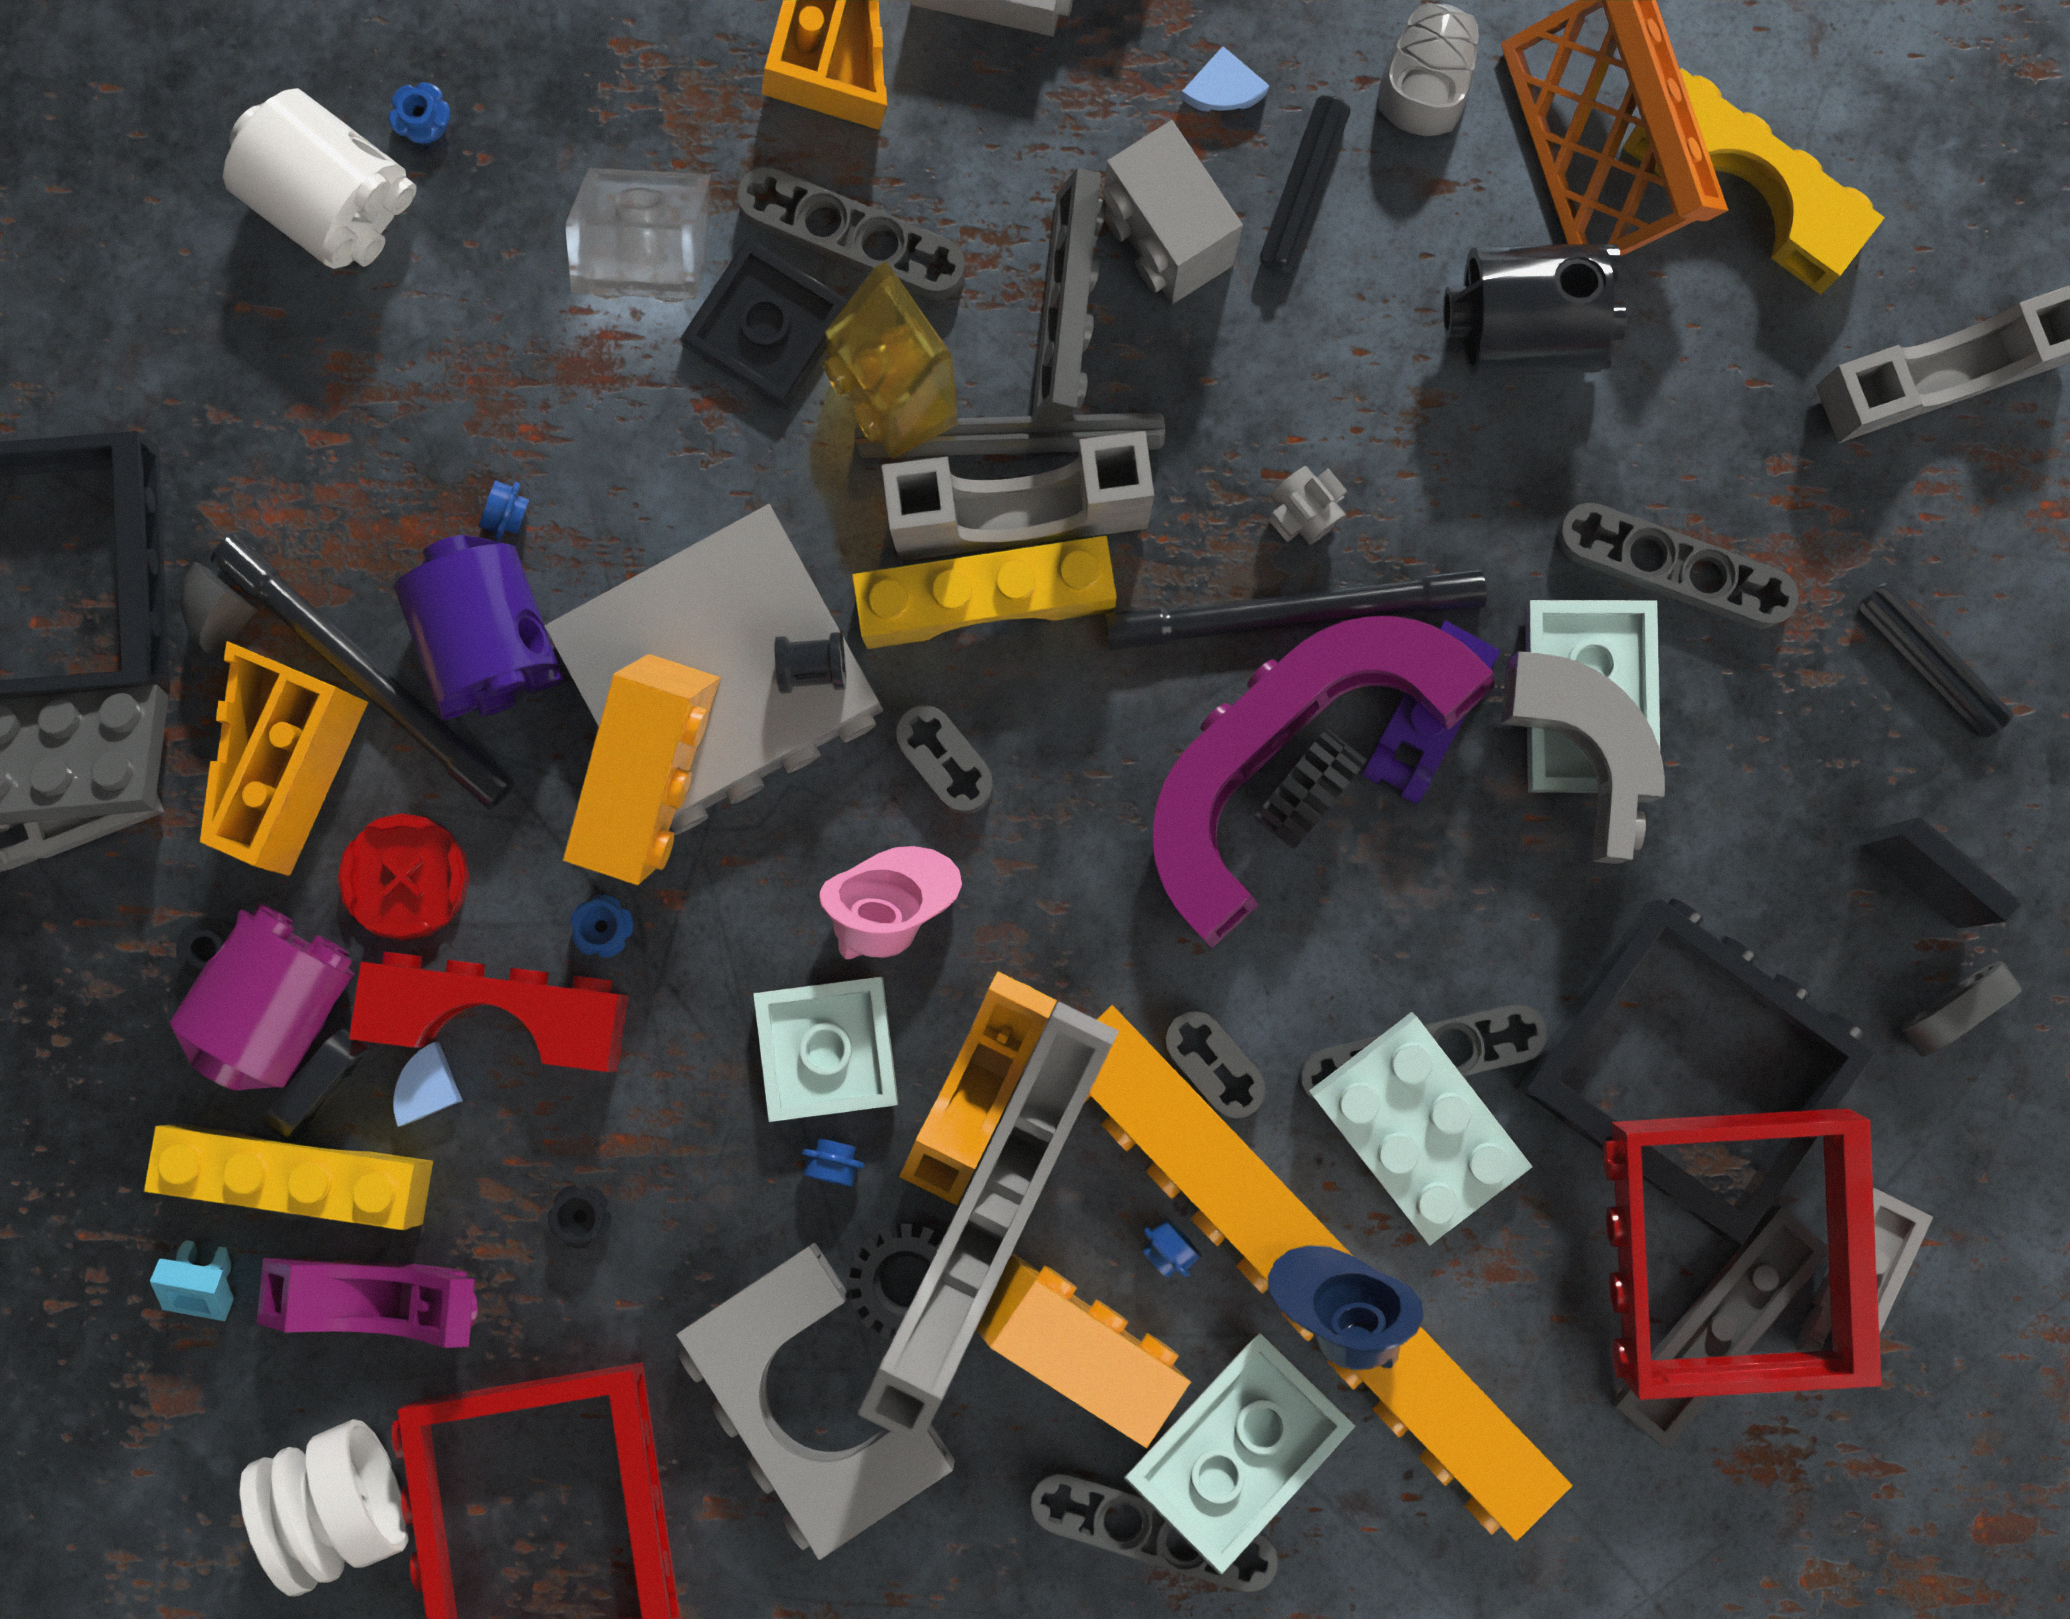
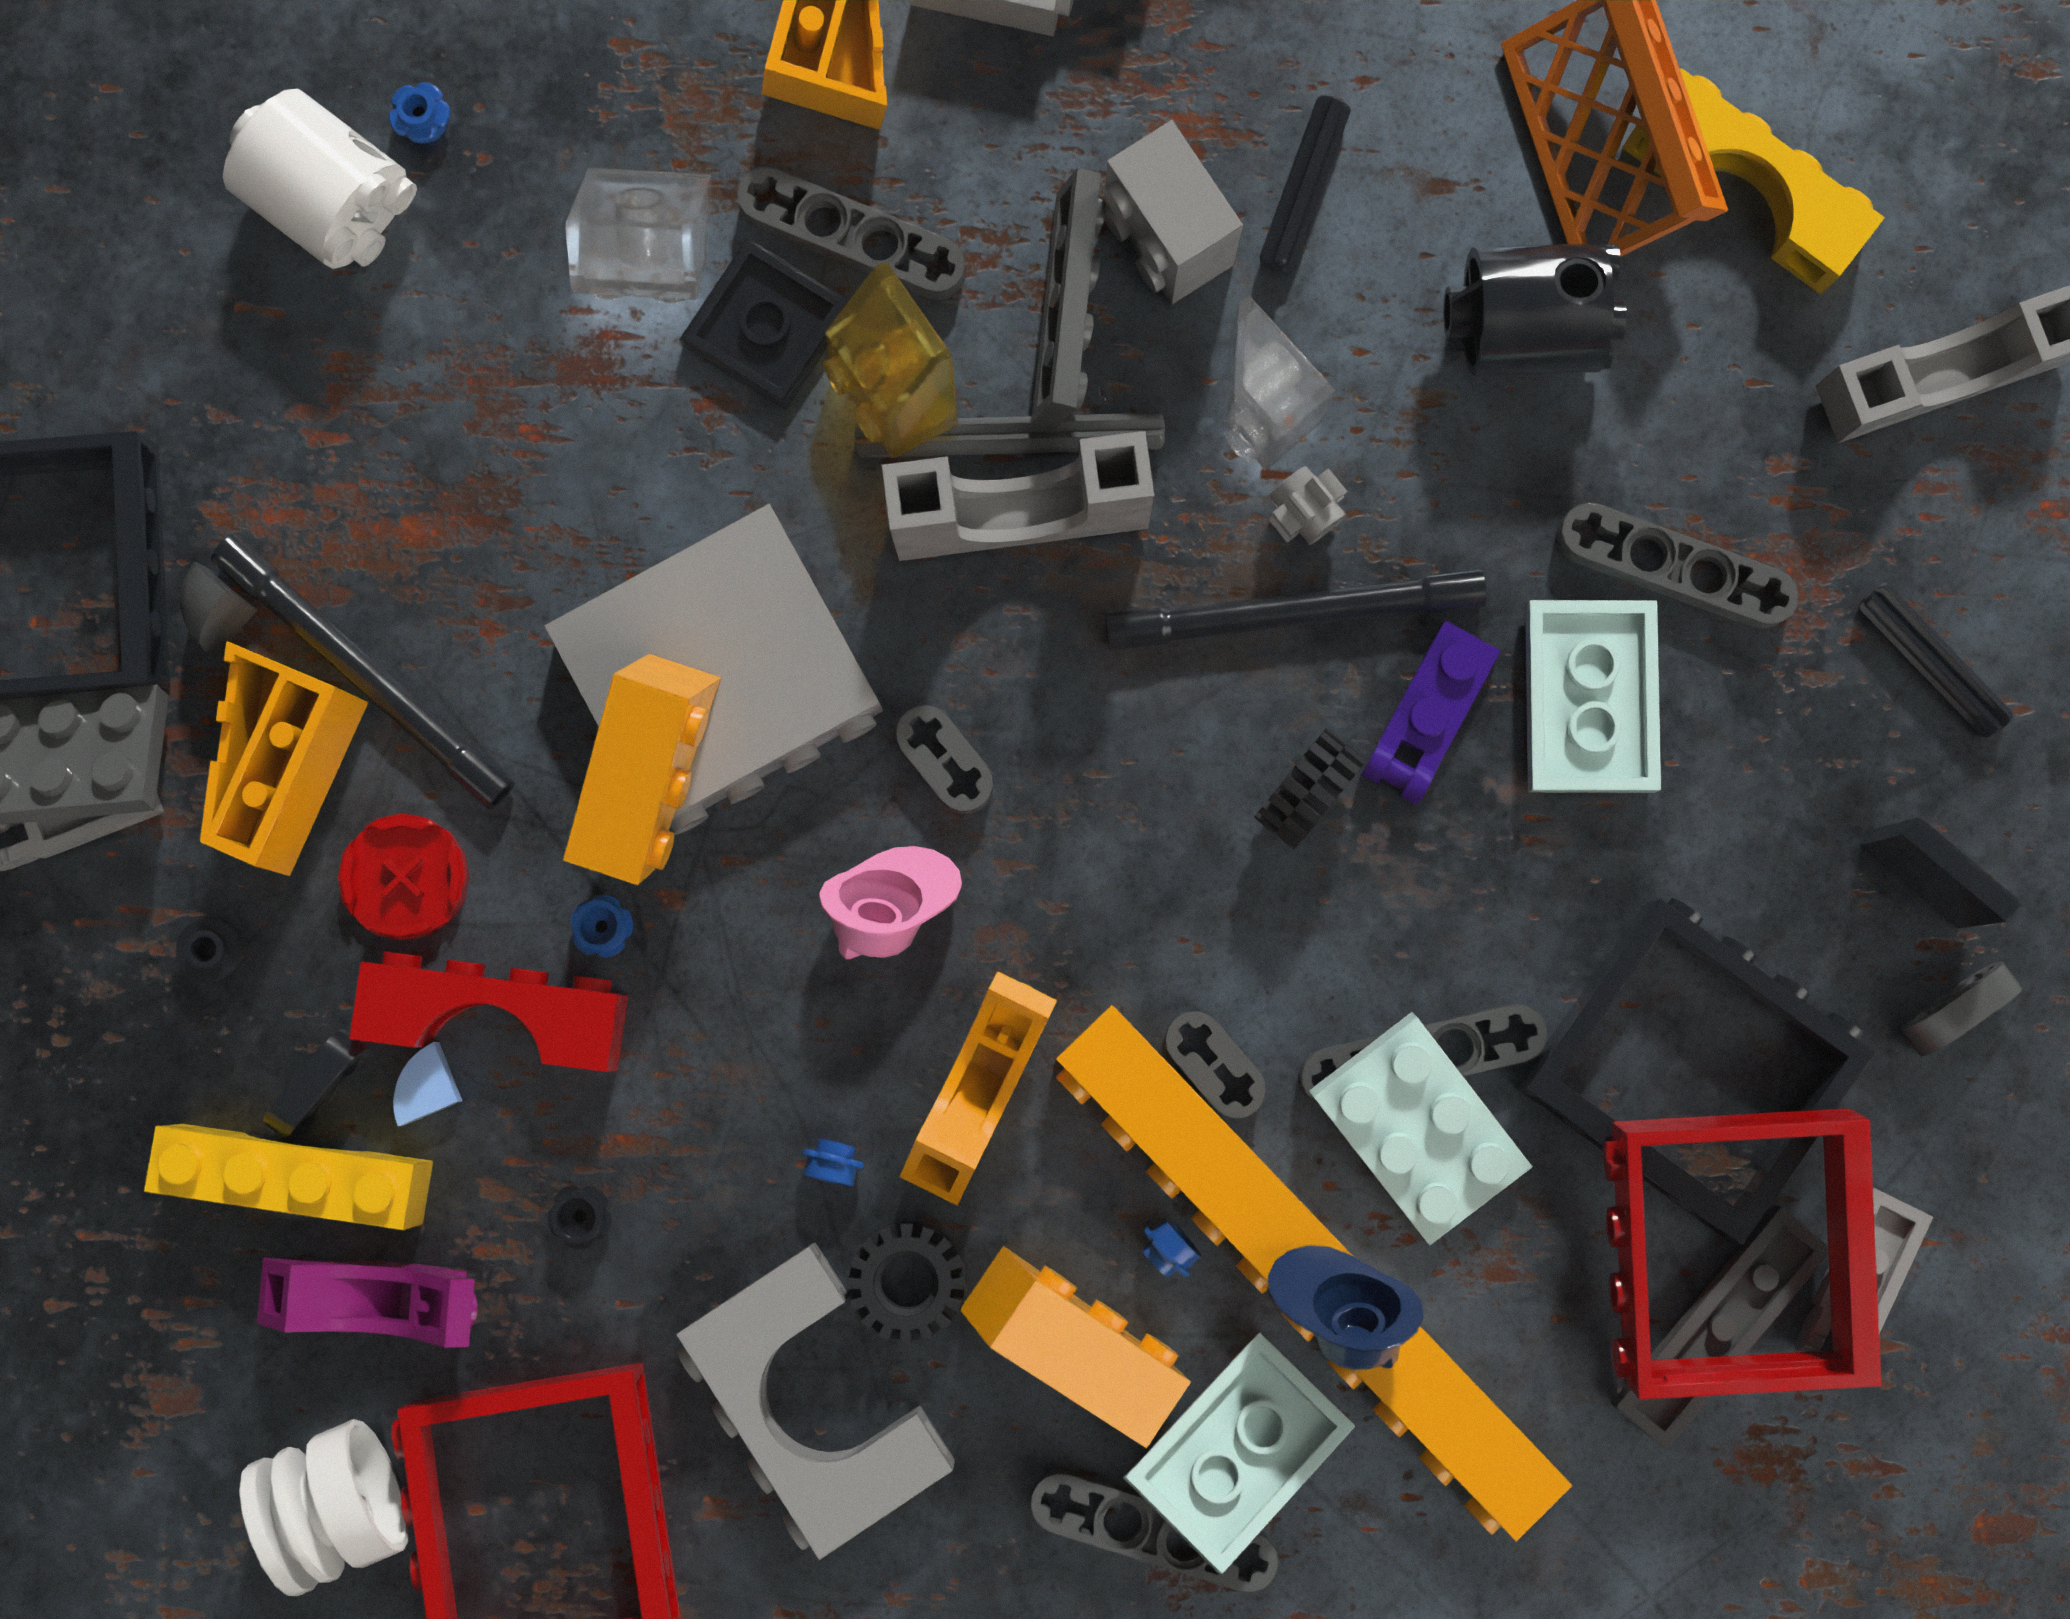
(194, 1288): medium azure tile -> none
(260, 1002): magenta cylinder -> none
(476, 626): dark purple cylinder -> none
(503, 510): blue plate -> none
(810, 663): black bush -> none
(826, 1049): light aqua plate -> none
(949, 594): yellow arch -> none
(987, 1224): light grey arch -> none
(1224, 85): light blue tile -> none
(1270, 389): none -> clear slope
(1271, 713): magenta arch -> none
(1430, 70): light grey piece -> none
(1606, 726): light grey arch -> none

